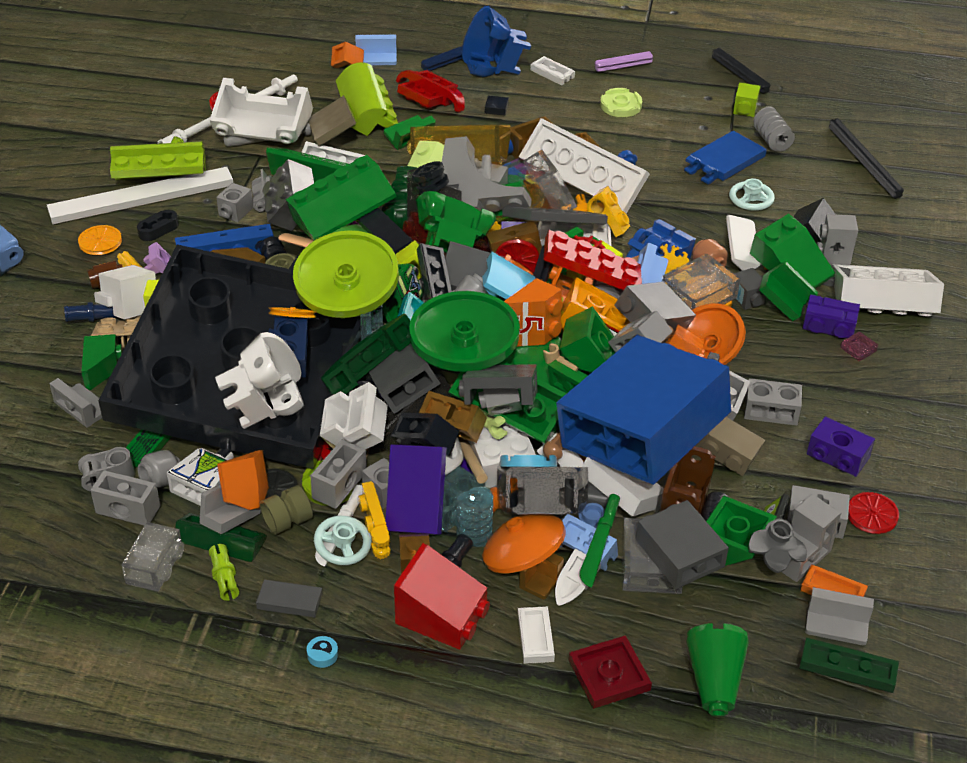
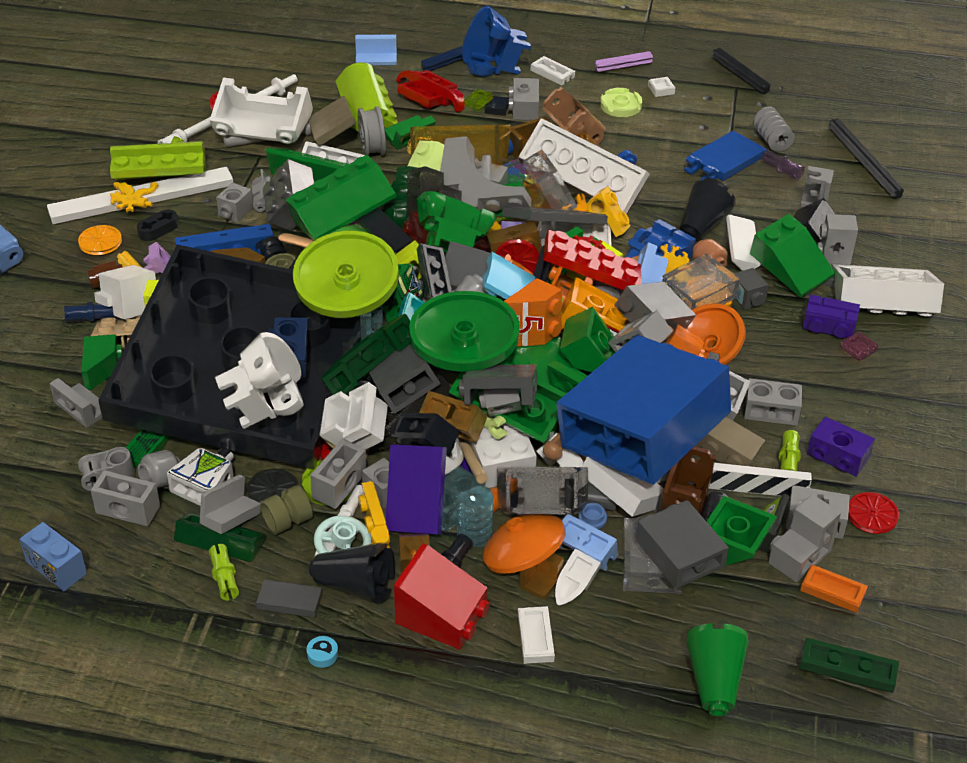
(53, 556): none -> medium blue brick
(131, 198): none -> yellow piece
(152, 556): clear brick -> none
(244, 480): orange slope -> none
(292, 312): light orange wheel -> none
(346, 54): orange panel -> none
(356, 571): none -> black cone
(371, 131): none -> light grey wheel
(430, 177): black wheel -> none
(478, 99): none -> clear neon green tile
(524, 98): none -> light grey brick
(528, 461): medium azure tile -> none
(554, 354): tan hand -> none
(579, 122): none -> medium nougat piece
(594, 555): green piece -> none
(609, 671): dark red plate -> none
(661, 86): none -> white tile
(706, 207): none -> black cone
(746, 99): lime brick -> none
(753, 479): none -> white tile
(754, 191): light aqua piece -> none
(777, 548): dark grey plate -> none
(783, 164): none -> clear purple axle
(787, 290): green panel -> none
(790, 453): none -> lime pin
(816, 185): none -> light grey hinge
(839, 616): light grey panel -> none

